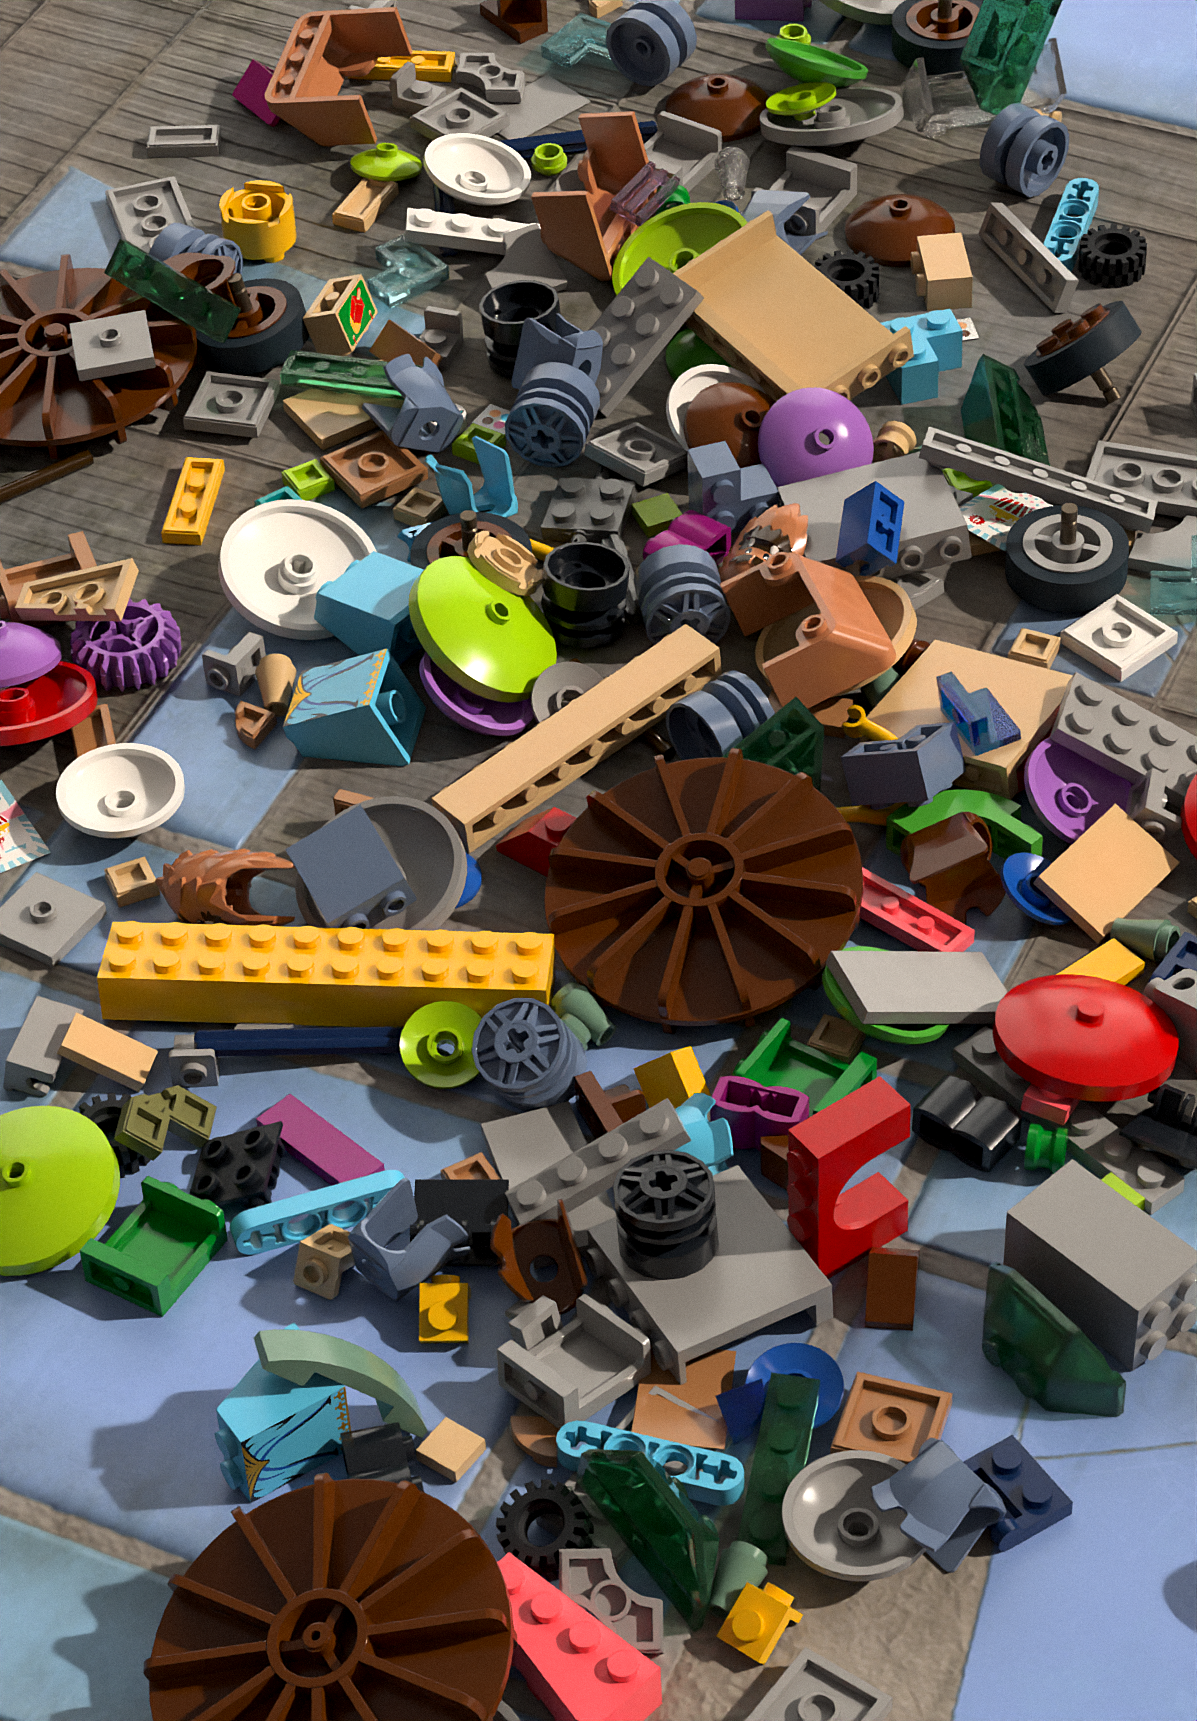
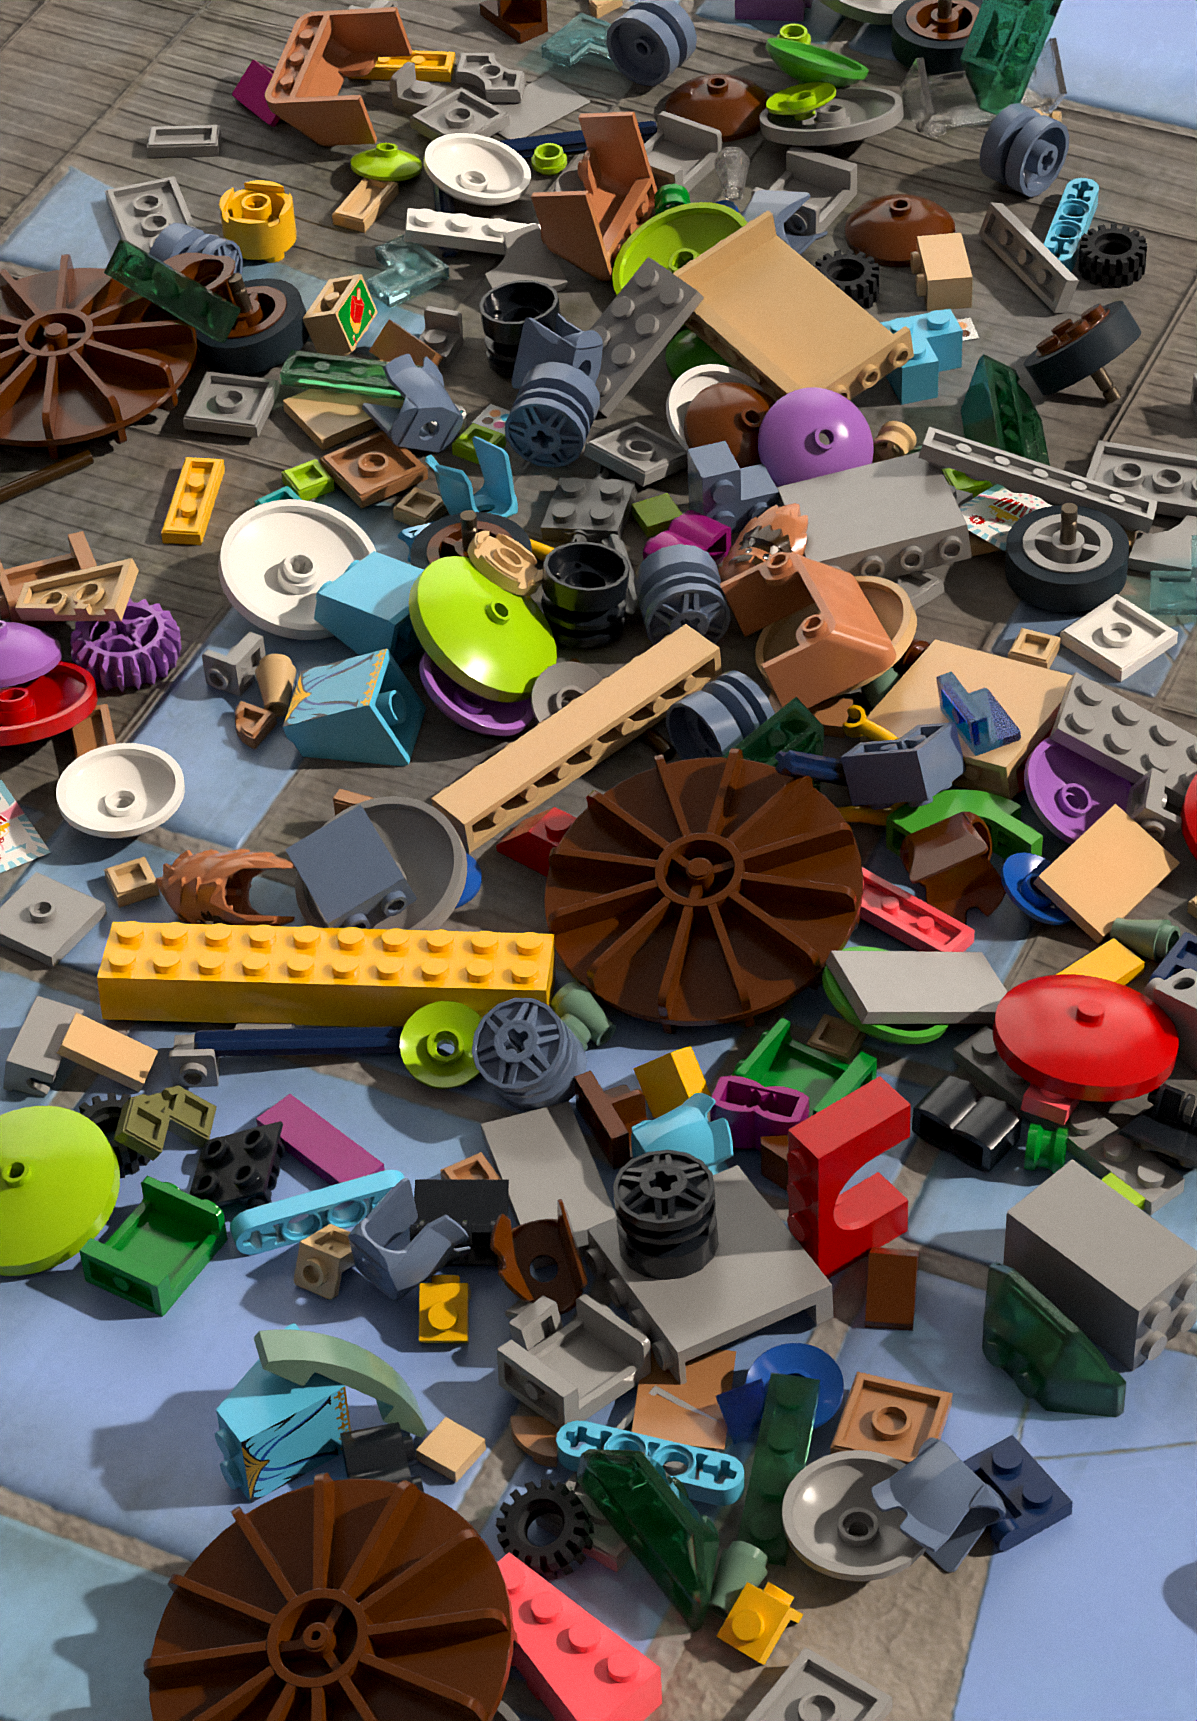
(112, 345): light grey plate -> none
(593, 1584): light grey tile -> none
(597, 1164): light grey plate -> none
(647, 172): tile -> none
(817, 767): none -> dark blue axle
(870, 529): blue hinge -> none

